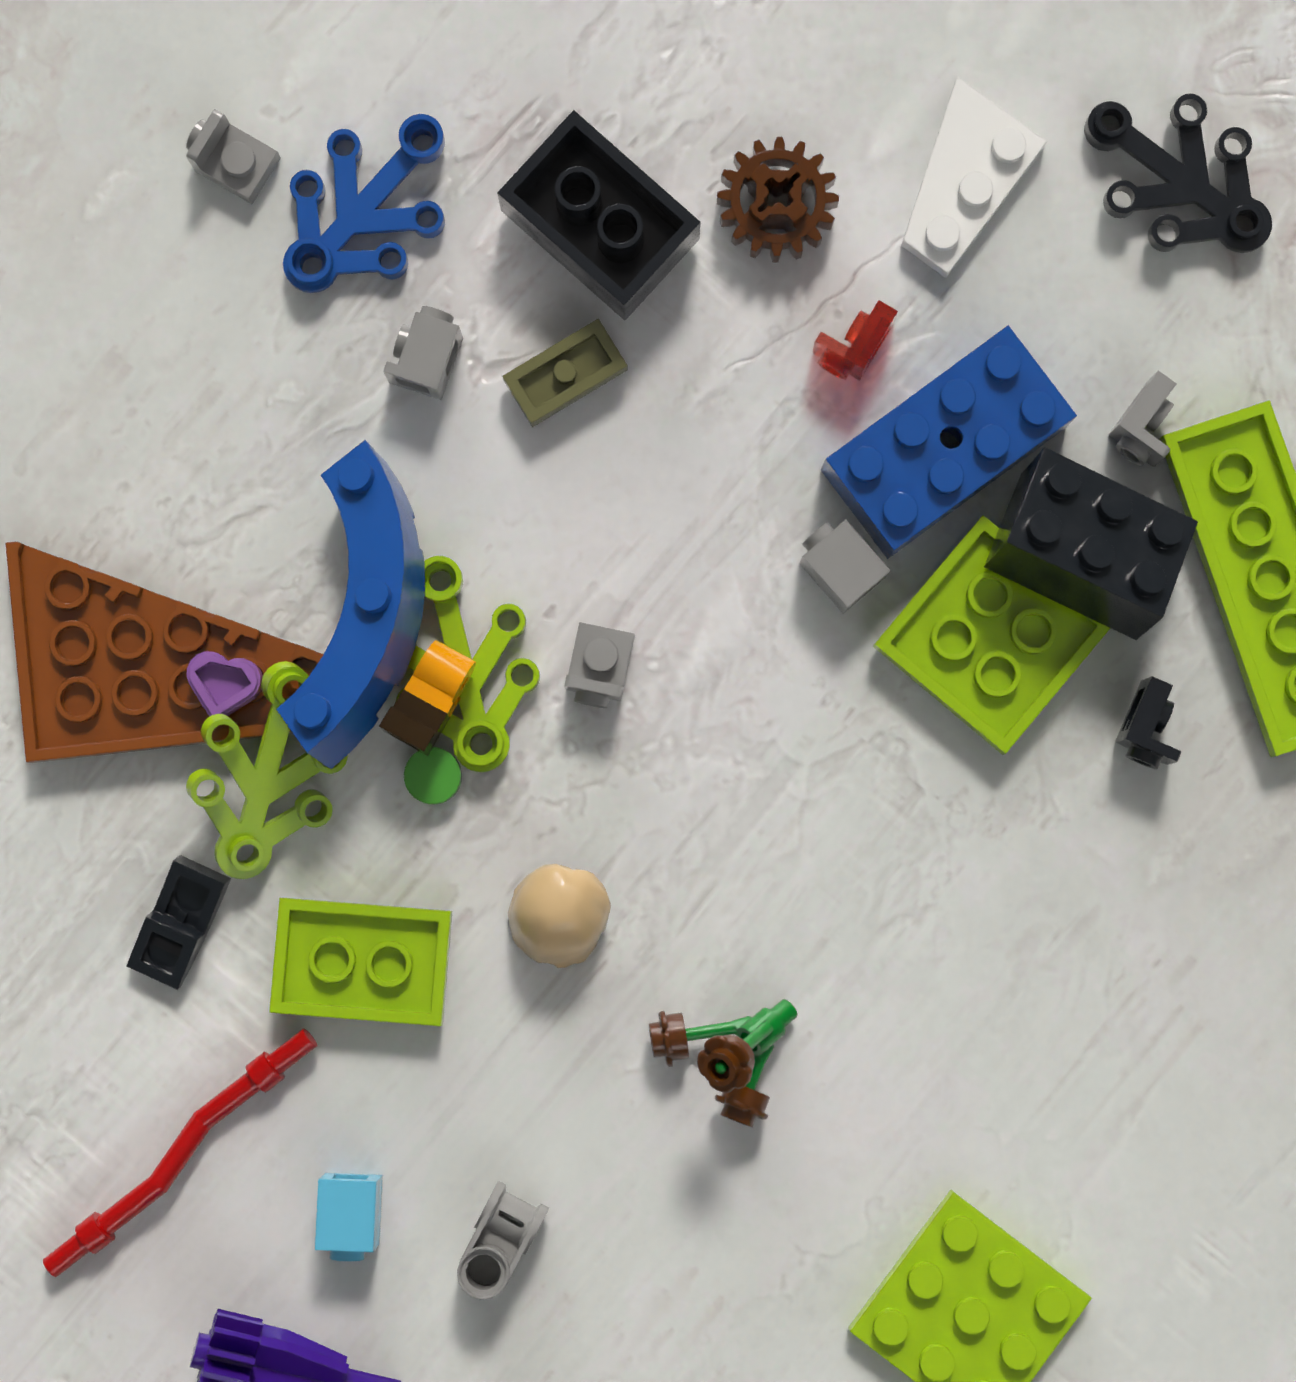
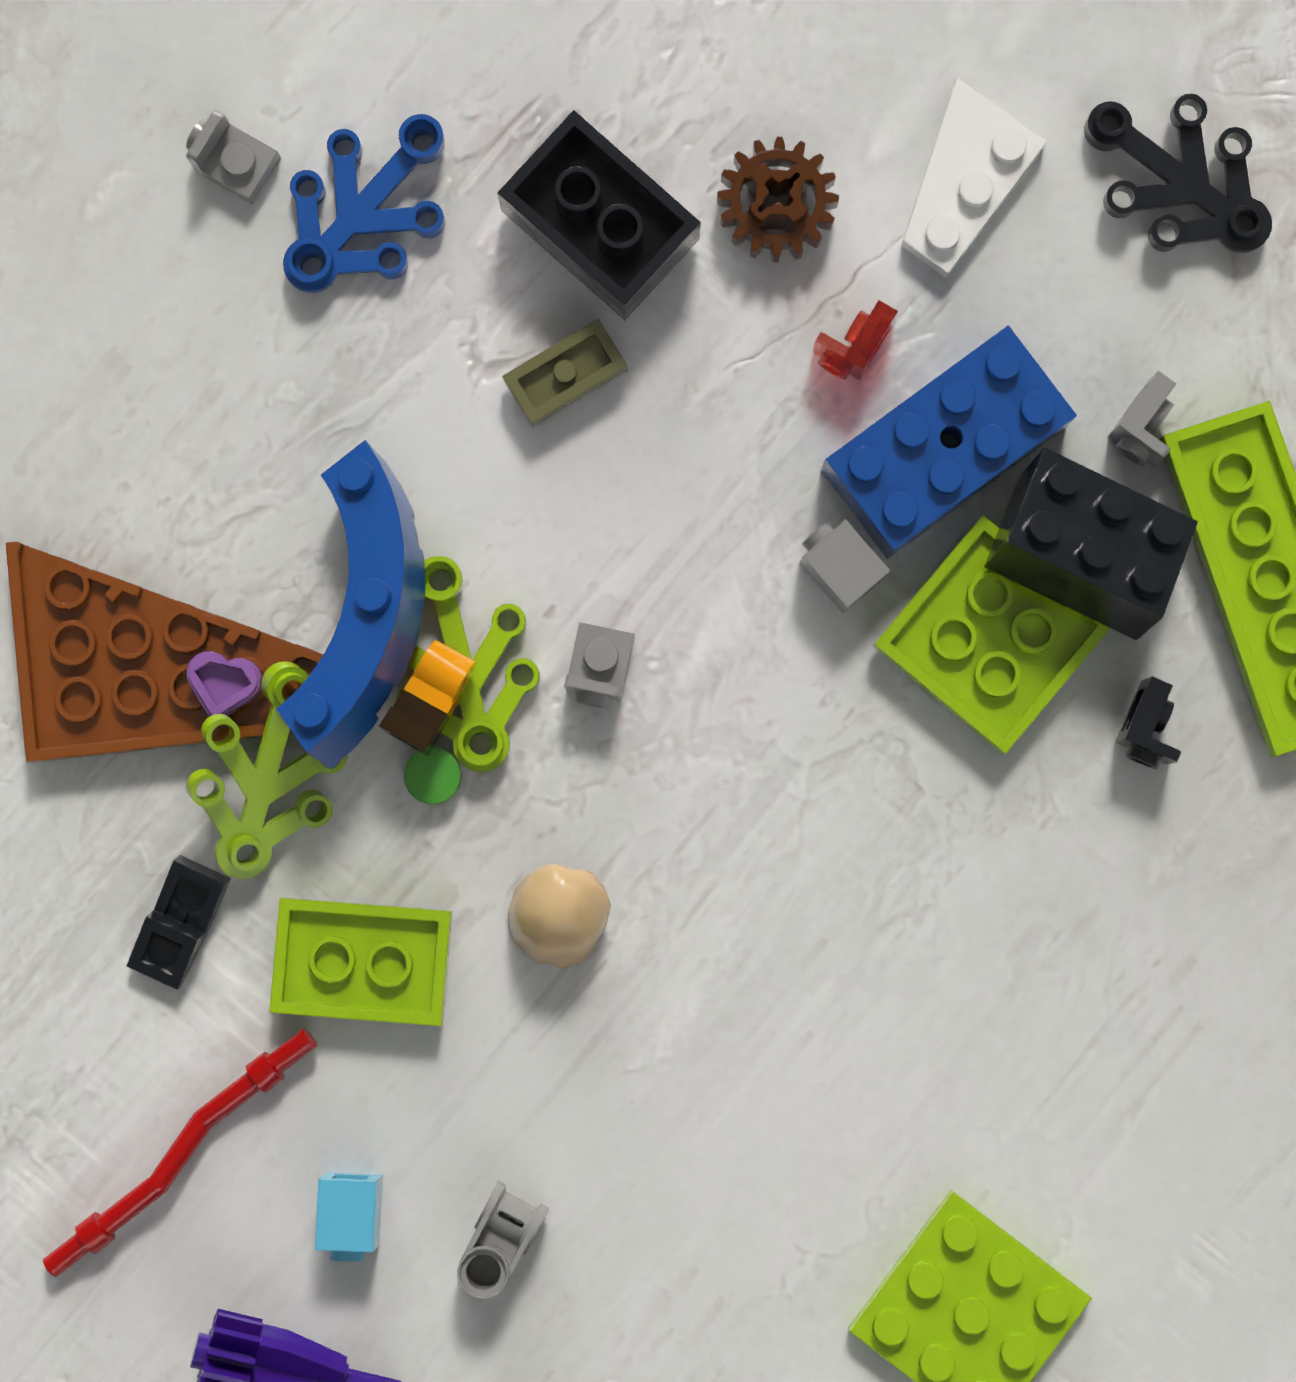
(425, 353): light grey brick -> none
(728, 1061): reddish brown plant -> none

